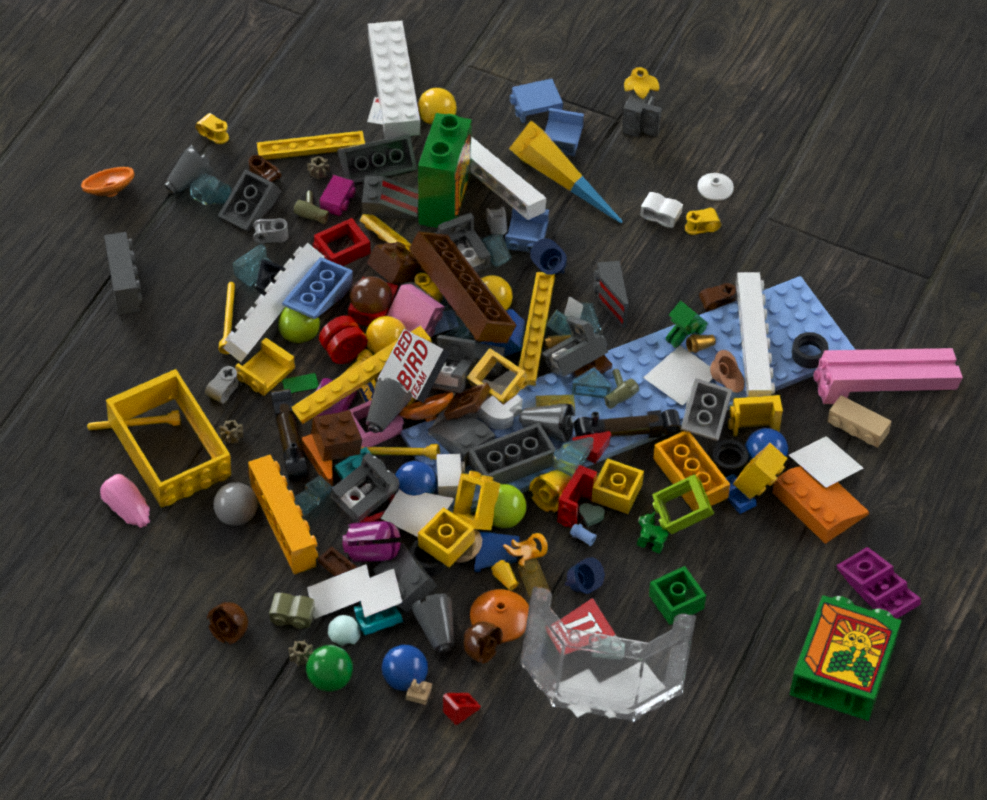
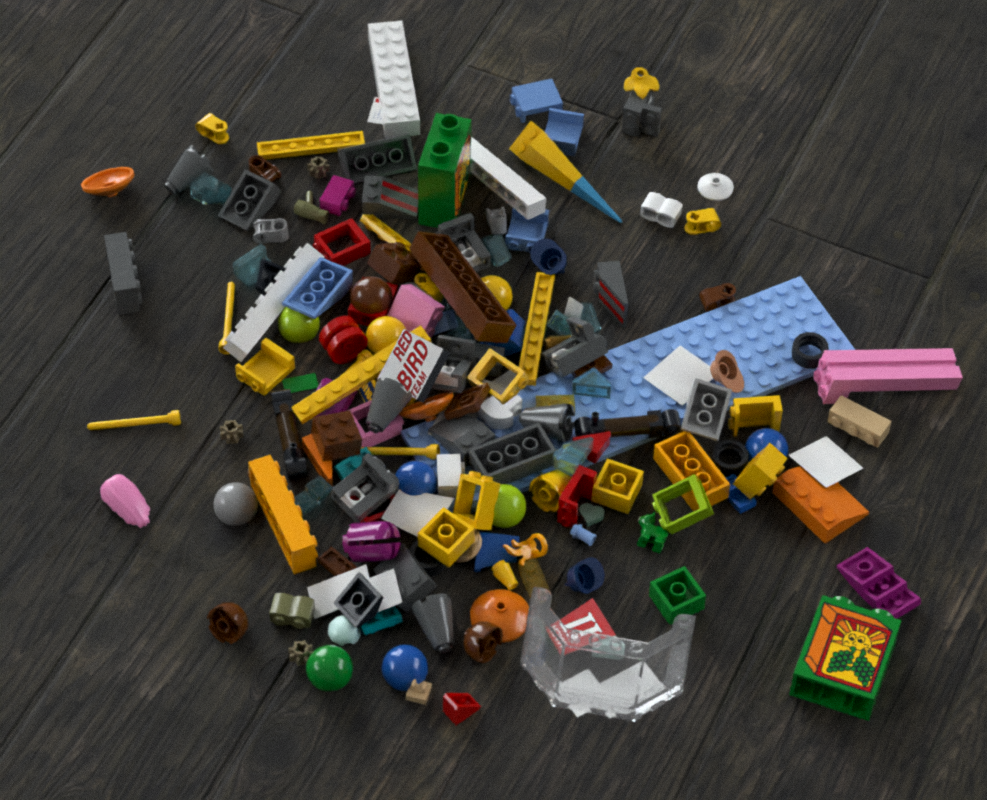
(149, 396): yellow door -> none
(222, 385): light grey piece -> none
(359, 601): none -> black slope
(435, 101): yellow piece -> none
(622, 392): olive piece -> none
(686, 323): green brick -> none
(699, 342): pearl gold cone -> none
(753, 335): white brick -> none

